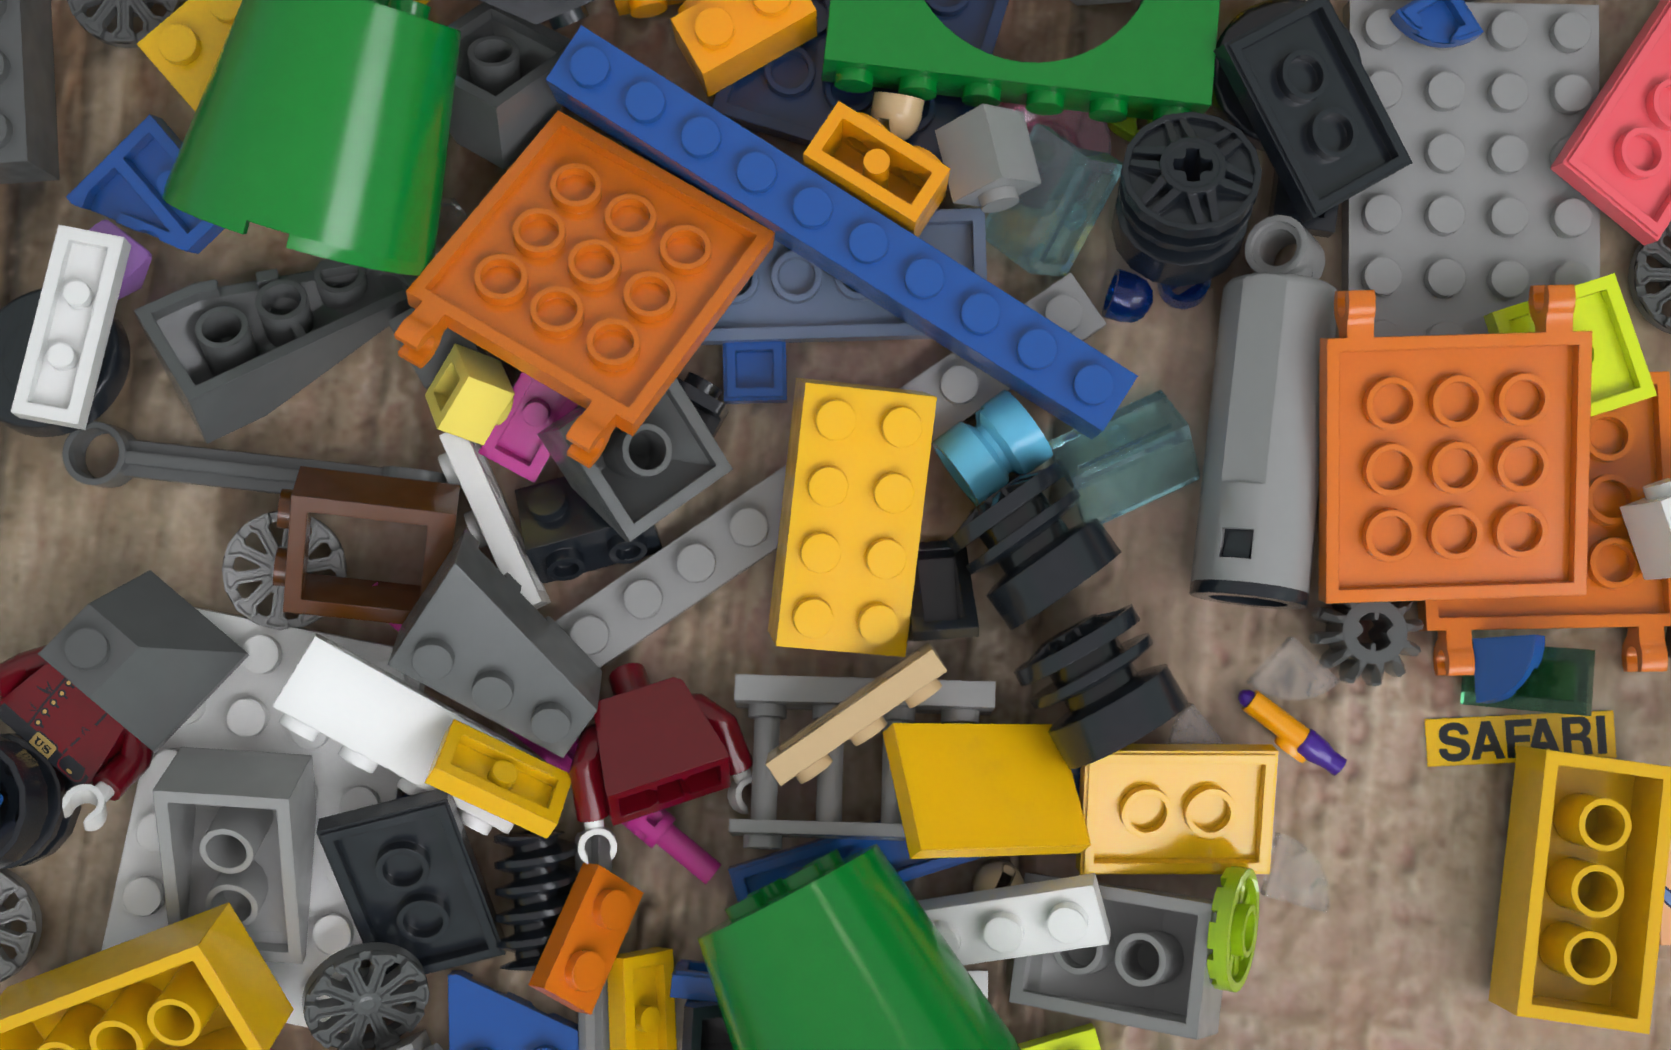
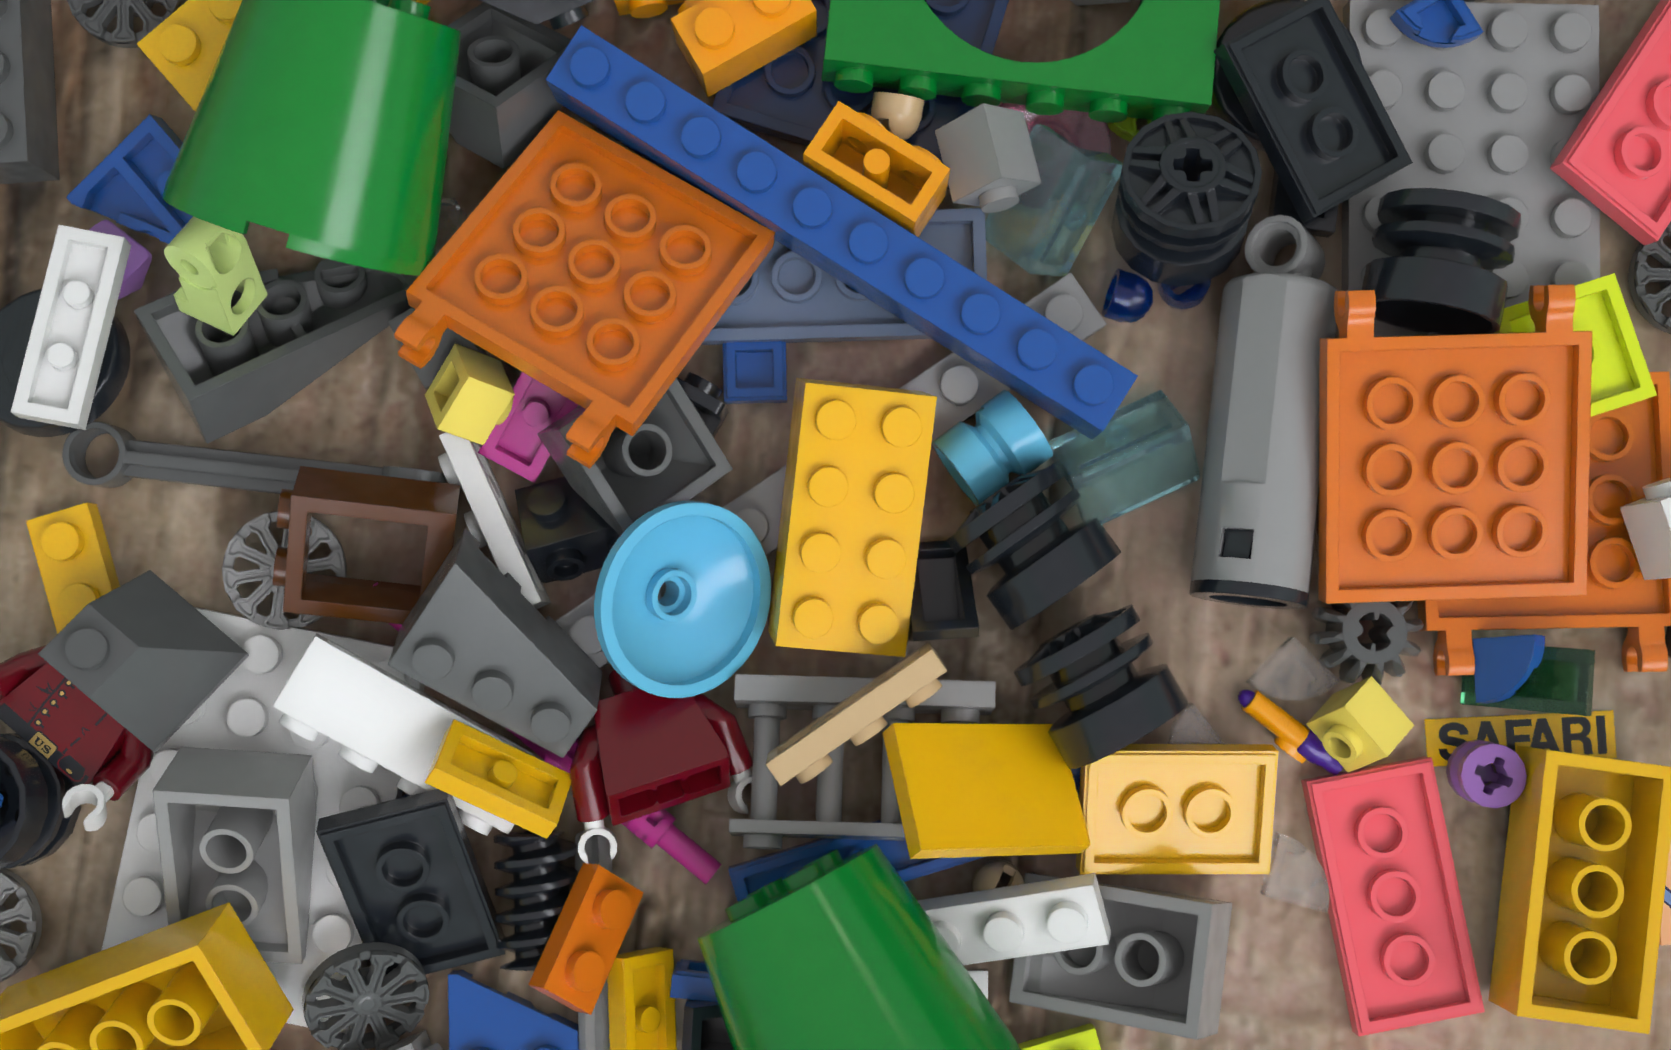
(72, 559): none -> yellow plate
(210, 269): none -> yellowish green leg
(711, 602): none -> medium azure dish
(1235, 929): lime wheel -> none
(1360, 724): none -> light yellow plate
(1393, 896): none -> coral tile
(1441, 260): none -> black wheel
(1471, 768): none -> medium lavender wheel

